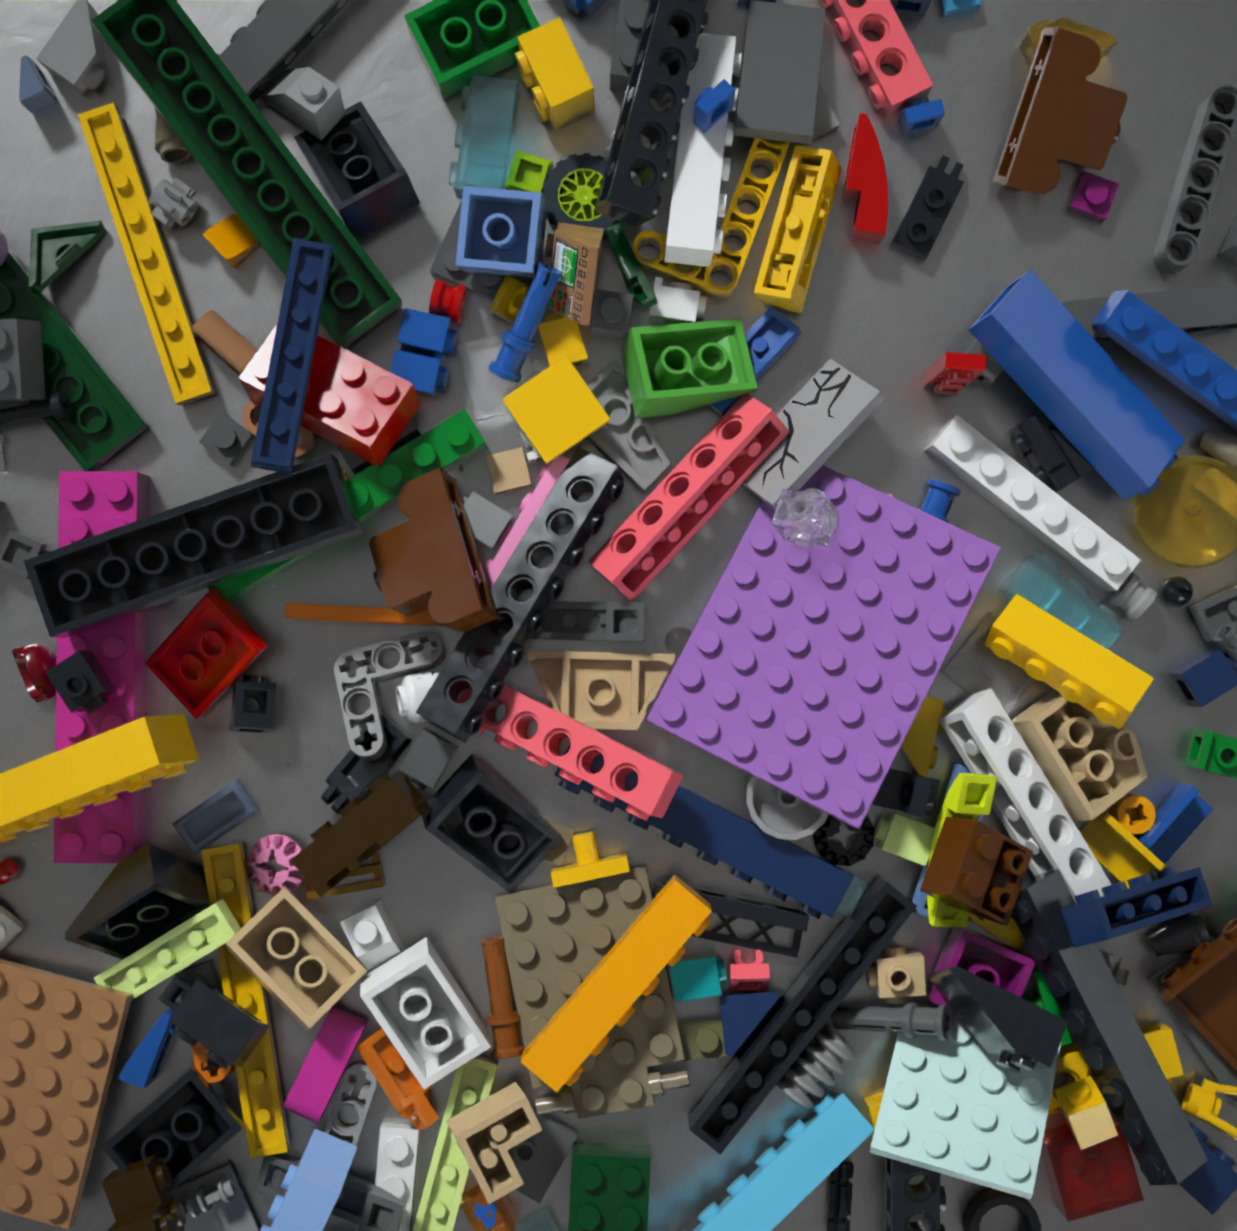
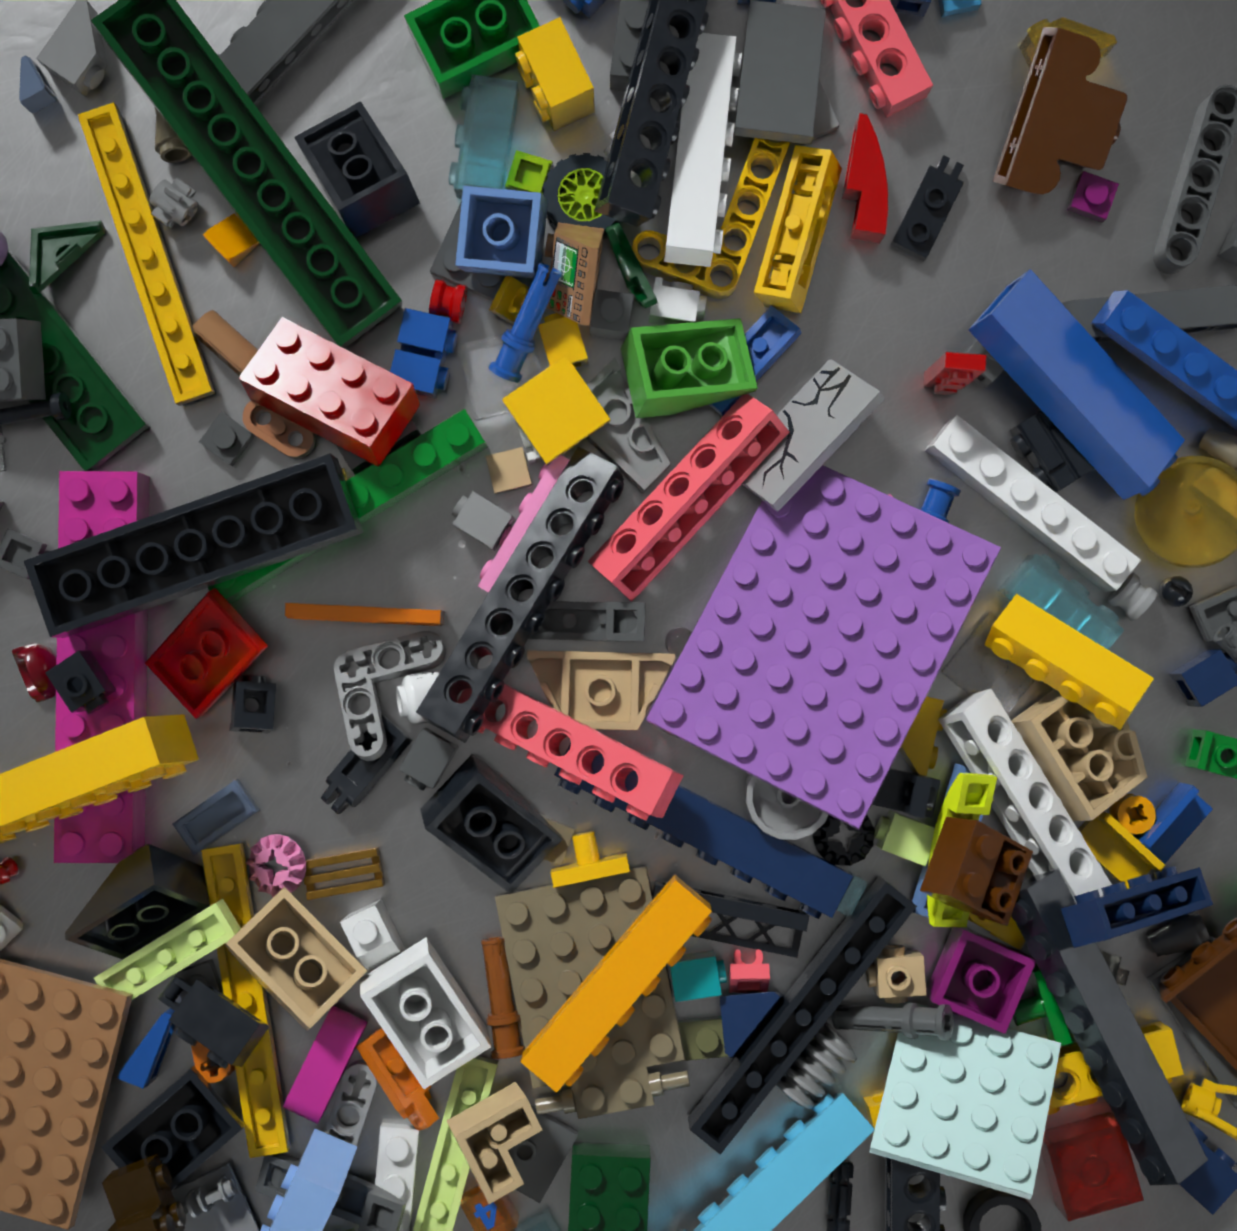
(292, 356): dark blue tile -> none
(306, 100): light grey slope -> none
(360, 832): dark brown wedge -> none
(433, 557): reddish brown brick -> none
(713, 105): blue plate -> none
(805, 517): clear brick -> none
(921, 115): blue plate -> none
(1002, 1022): black slope -> none
(1086, 1112): yellow brick -> none

